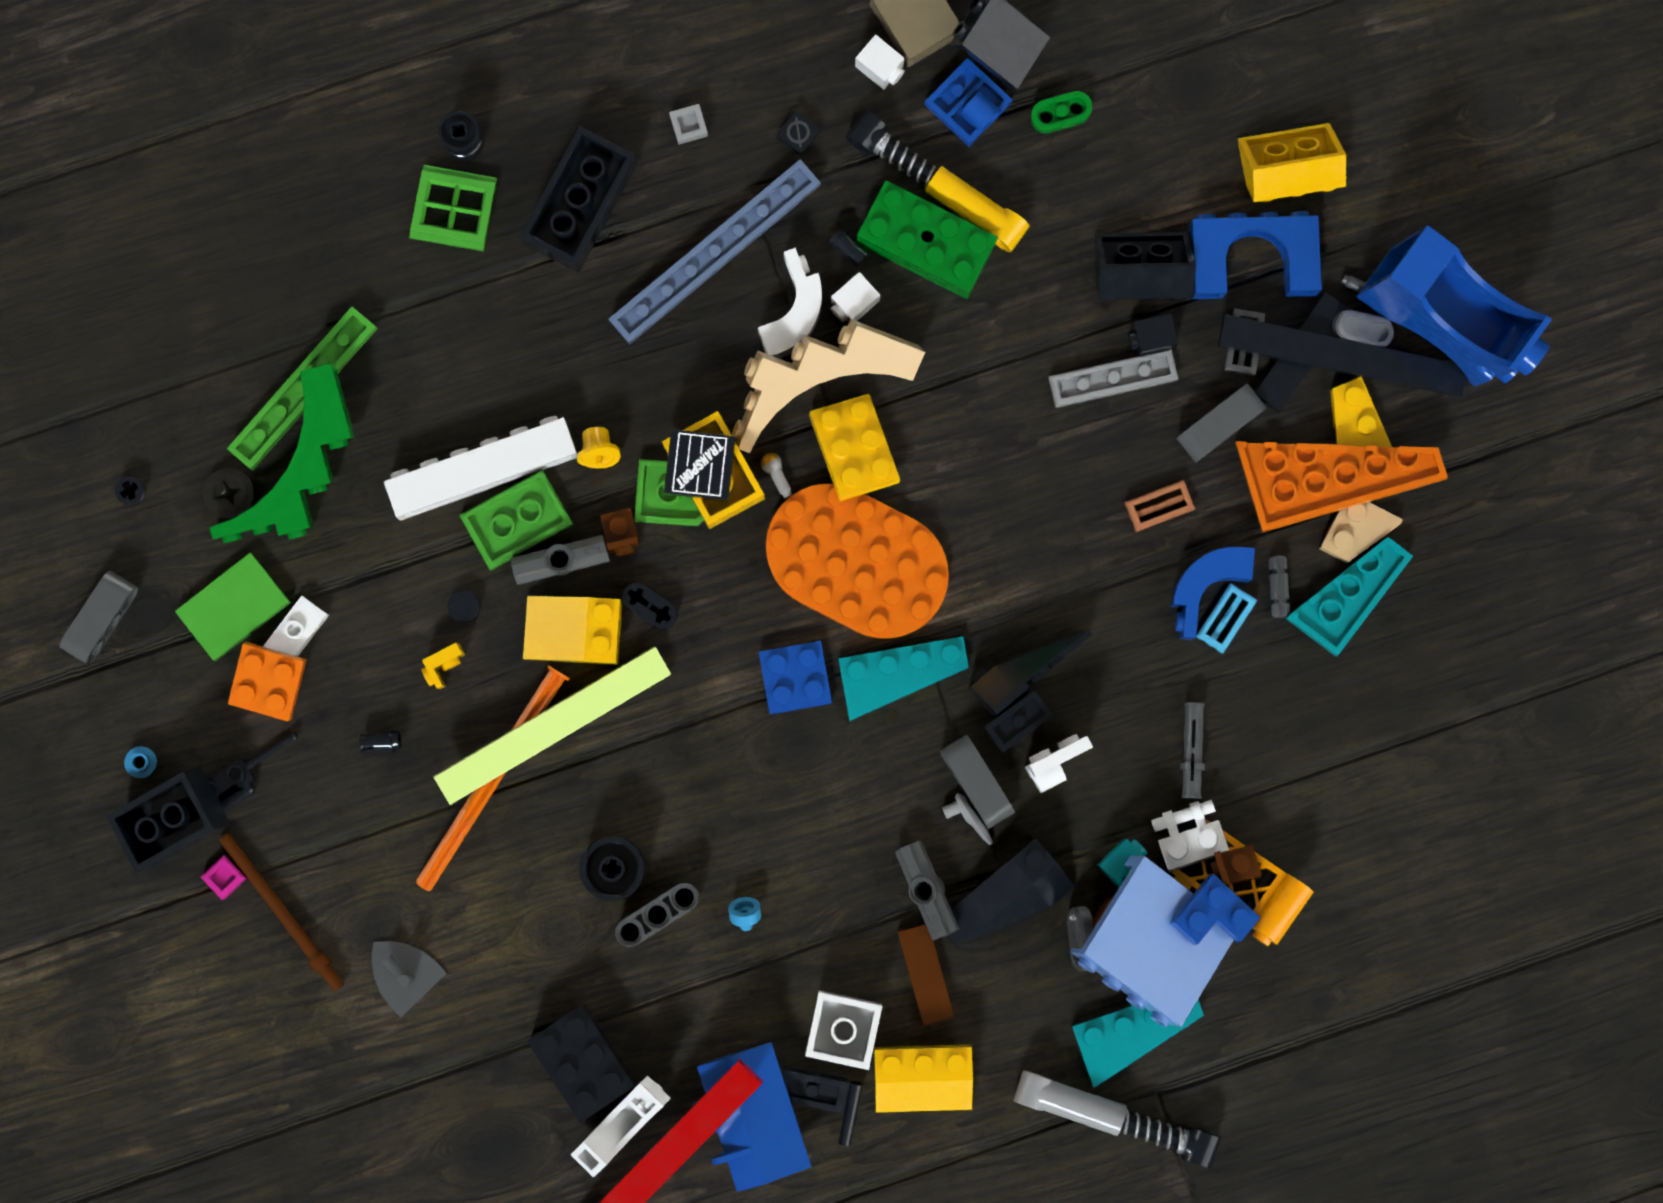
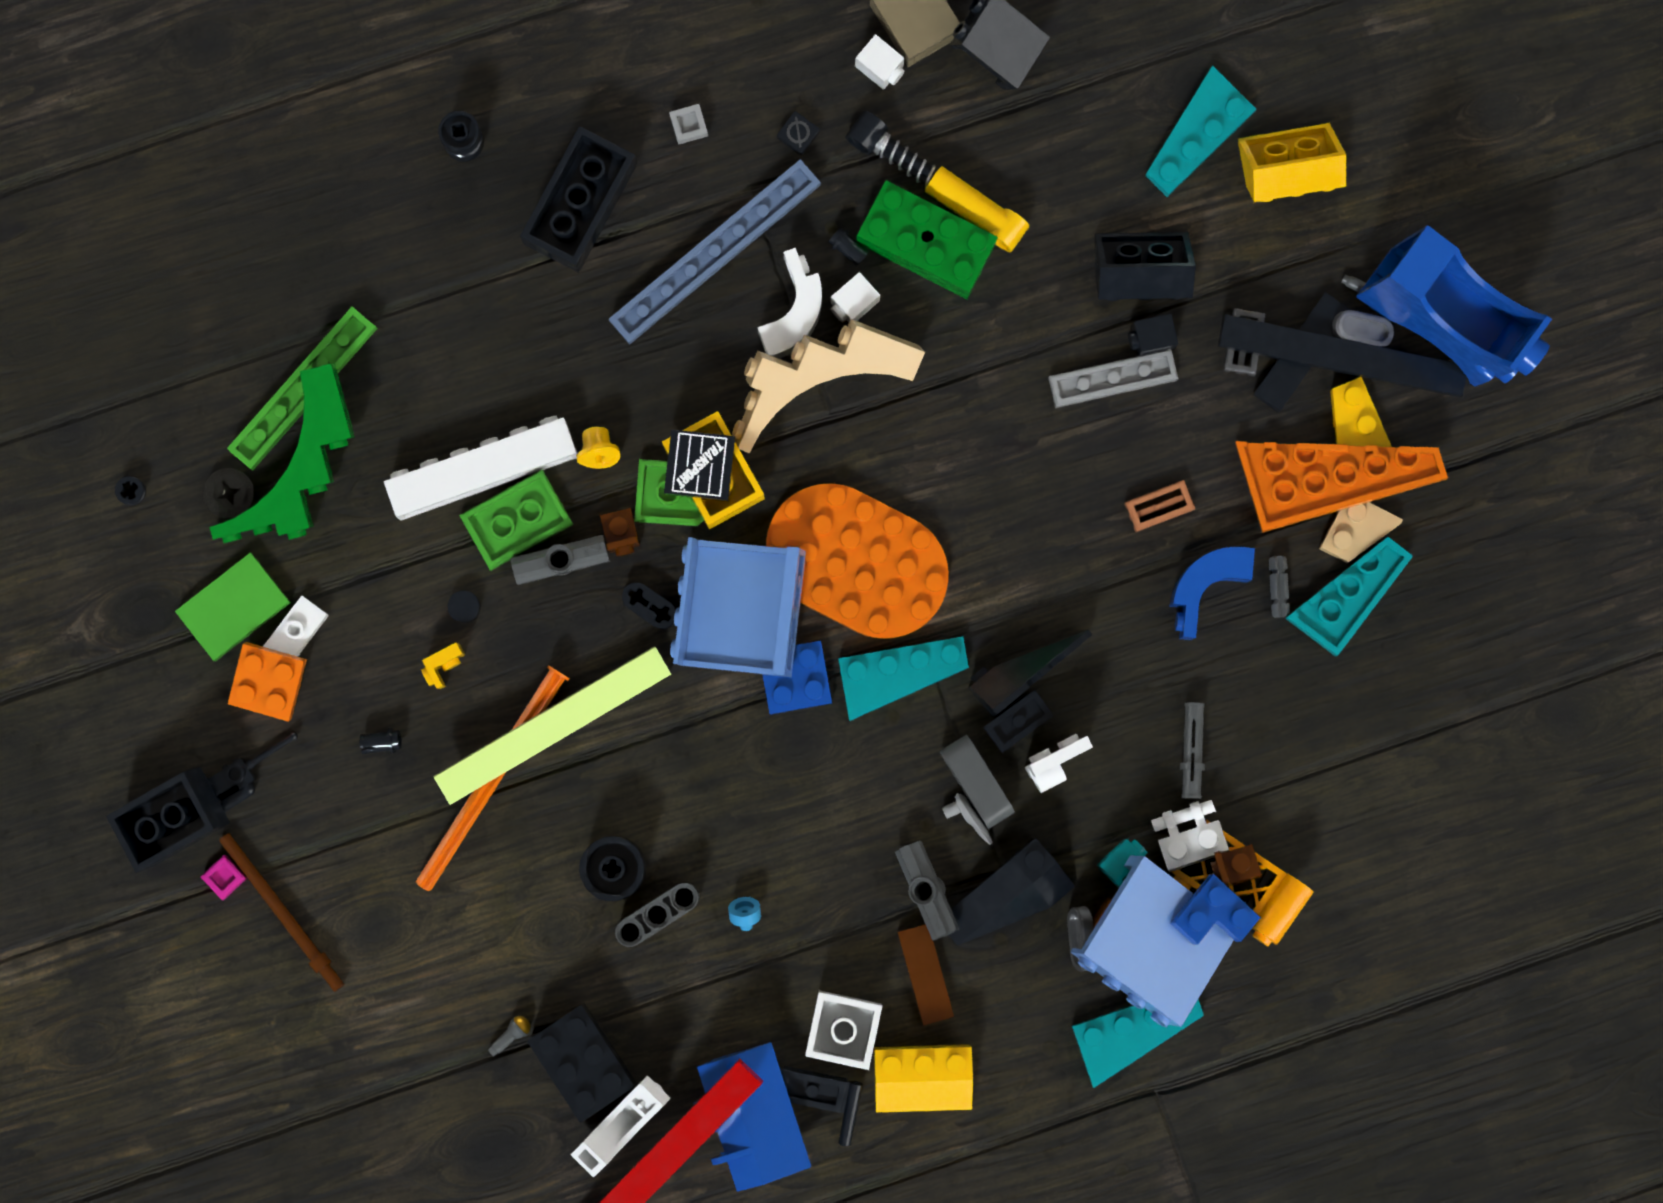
(98, 617): dark grey beam -> none
(150, 762): dark azure plate -> none
(403, 974): dark grey shield -> none
(458, 181): bright green piece -> none
(517, 1028): none -> dark grey piece
(573, 629): yellow slope -> none
(738, 607): none -> medium blue panel
(772, 465): light grey piece -> none
(854, 447): yellow plate -> none
(968, 102): blue plate -> none
(1060, 112): green plate -> none
(1112, 1117): piece -> none
(1203, 127): none -> teal wing
(1211, 640): medium azure tile -> none
(1221, 423): dark grey beam -> none
(1292, 235): blue arch -> none

